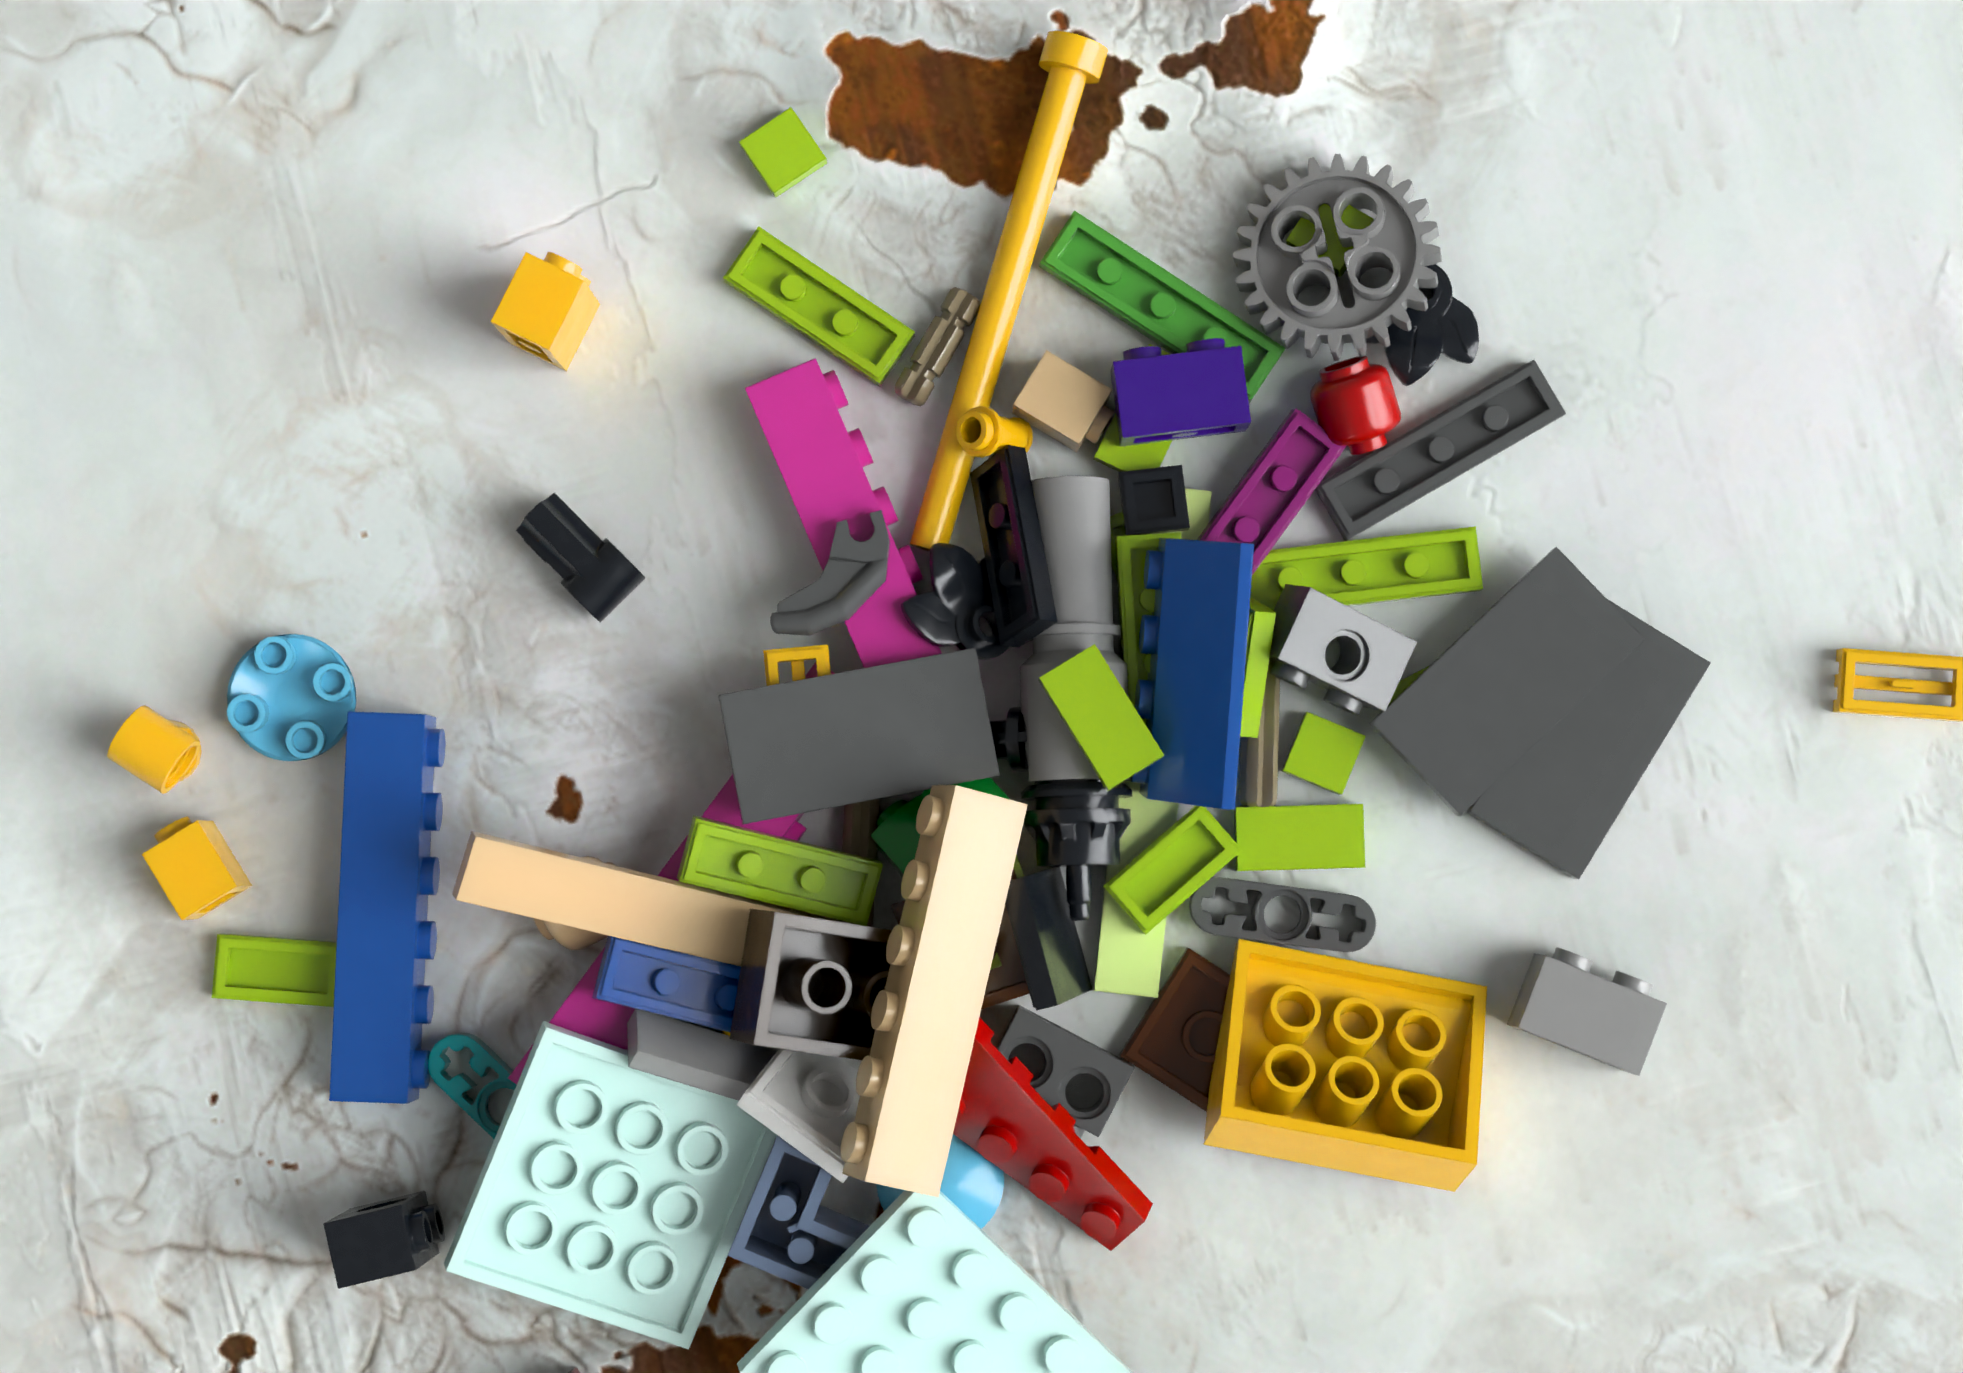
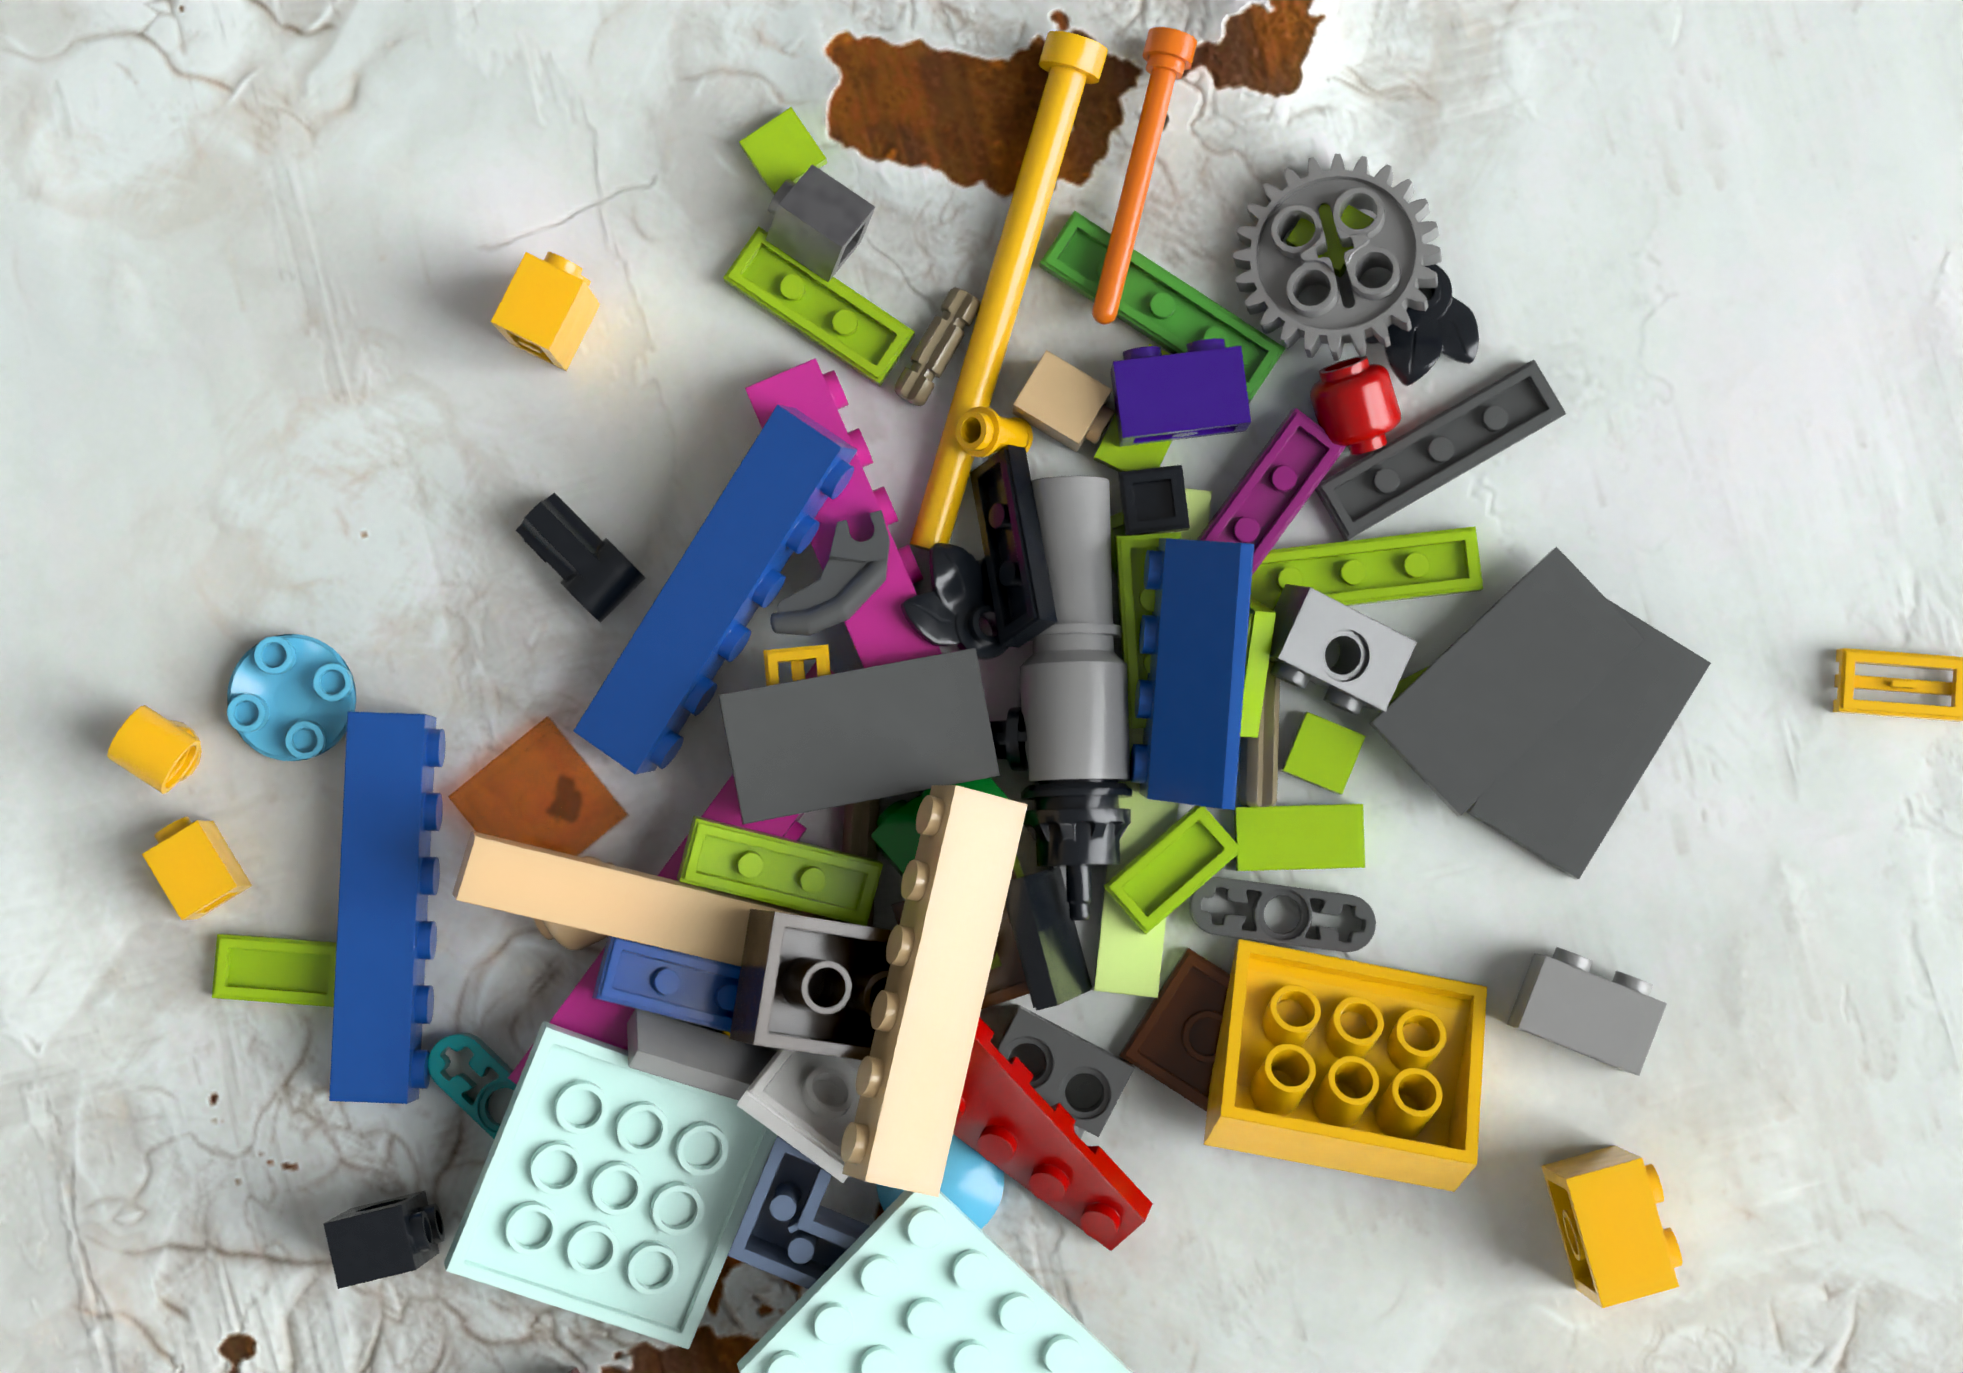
(540, 795): none -> clear orange tile
(716, 591): none -> blue brick
(818, 221): none -> flat silver brick
(1101, 717): lime tile -> none
(1167, 57): none -> orange piece
(1613, 1225): none -> yellow brick

